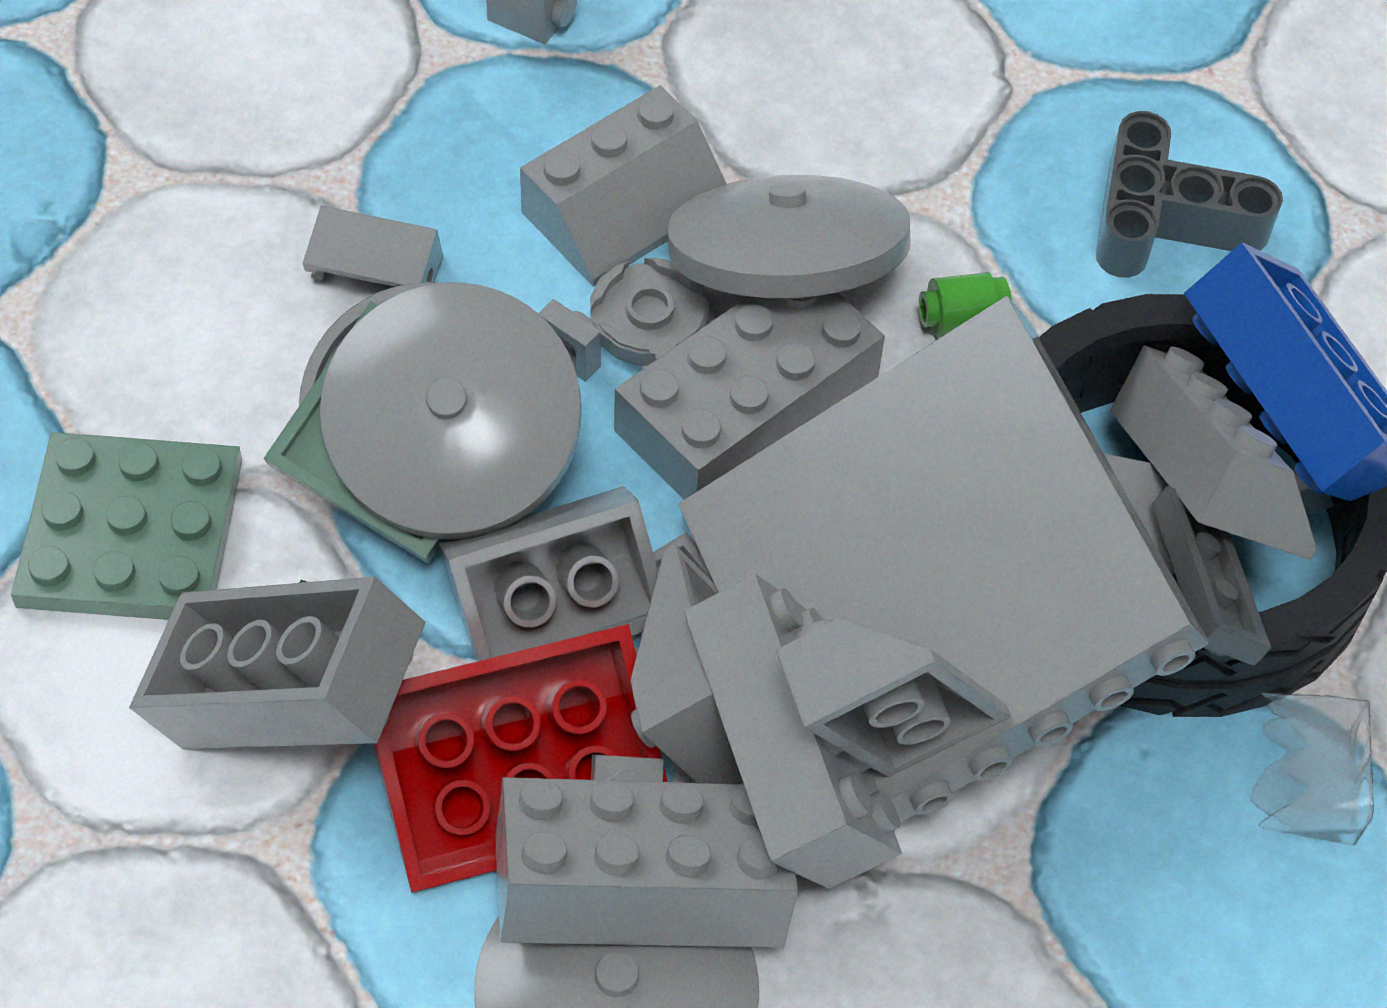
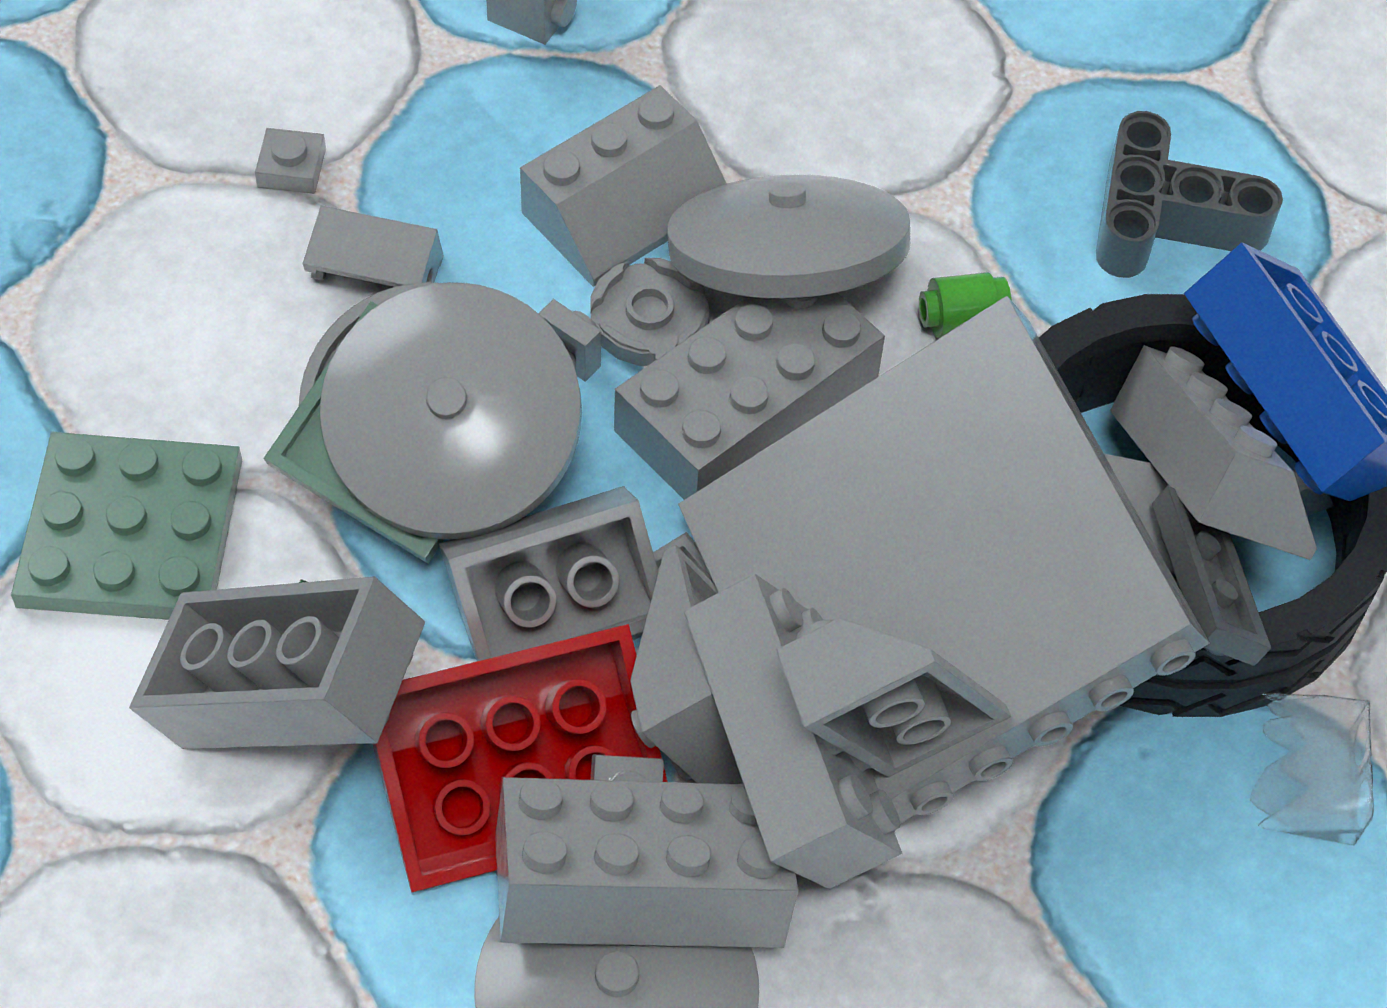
(290, 160): none -> light grey plate

